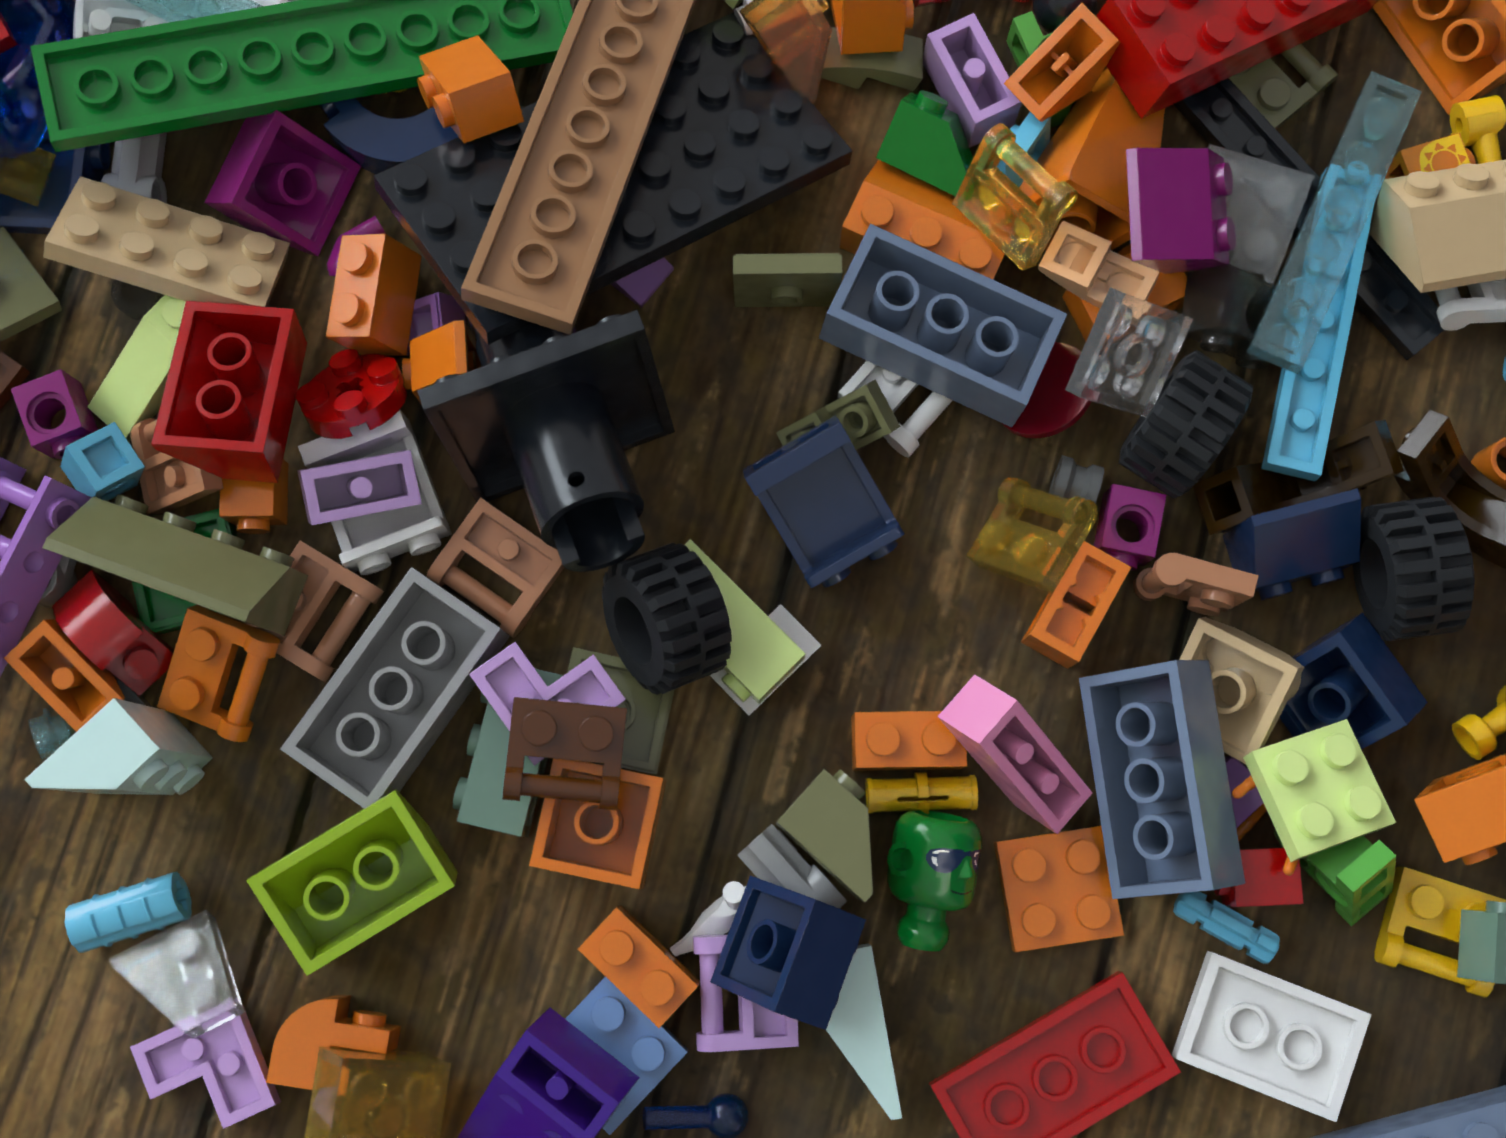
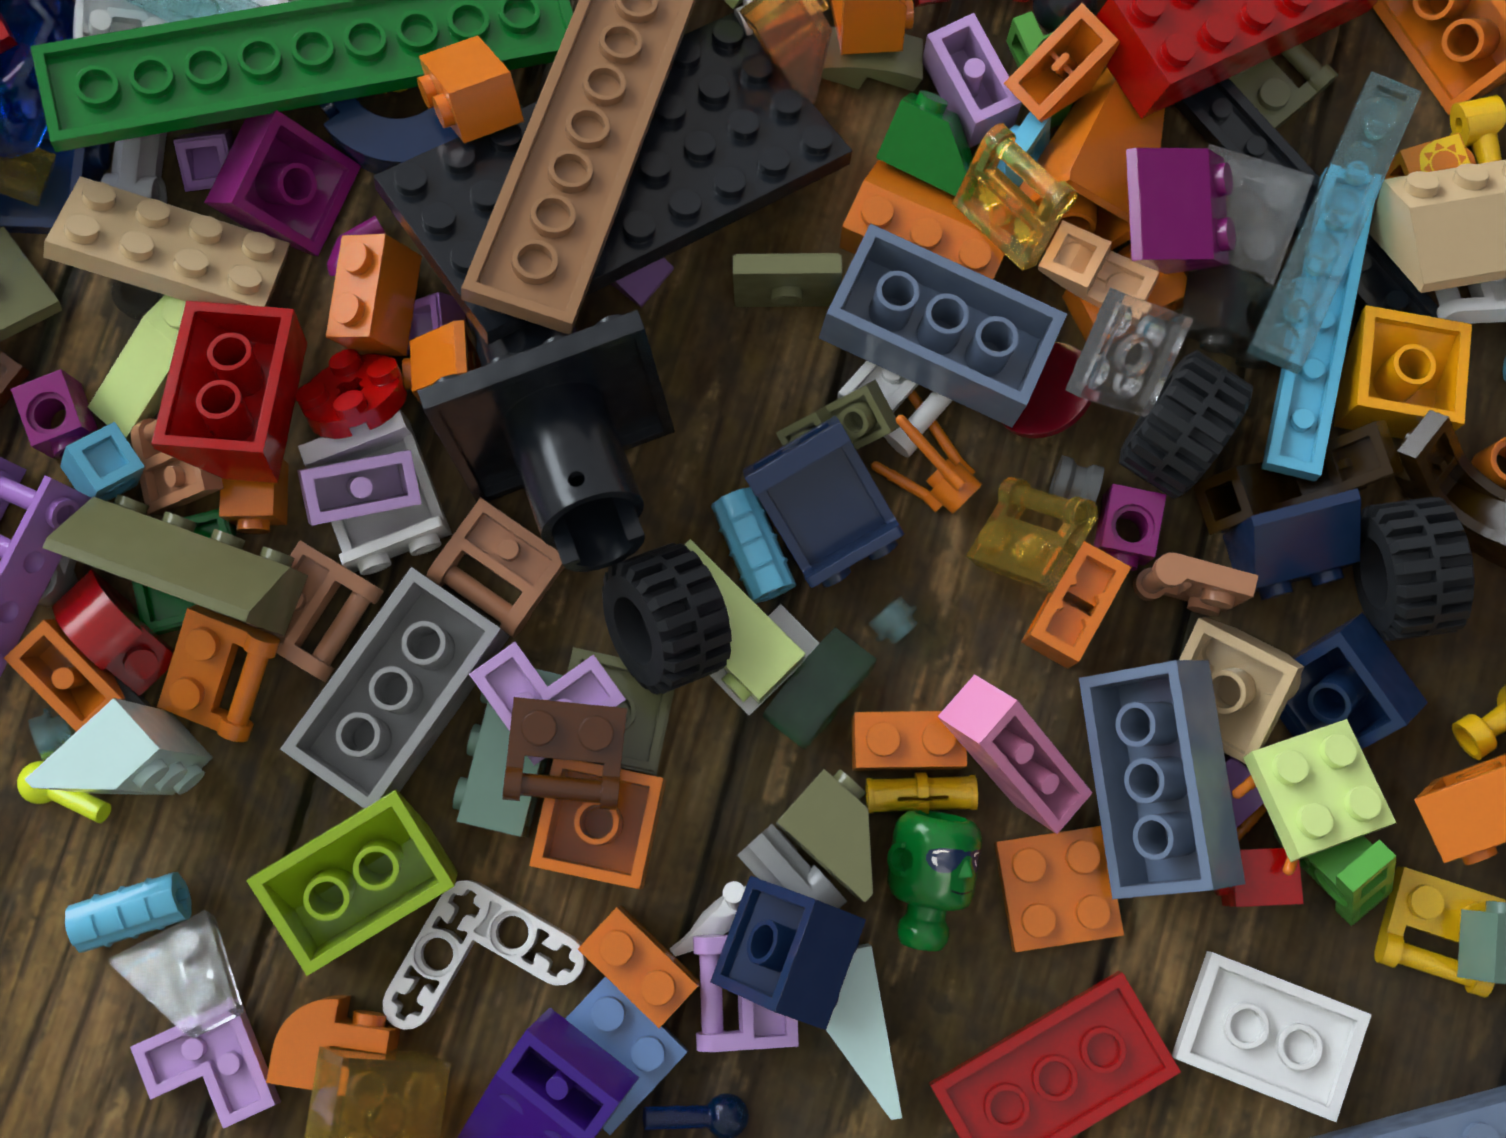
(79, 802): none -> neon yellow bar
(202, 157): none -> medium lavender slope
(483, 930): none -> white beam
(753, 545): none -> medium azure axle
(819, 688): none -> clear green slope
(894, 621): none -> clear light blue plate
(953, 479): none -> orange plant
(1227, 925): medium azure axle -> none
(1403, 369): none -> light orange slope

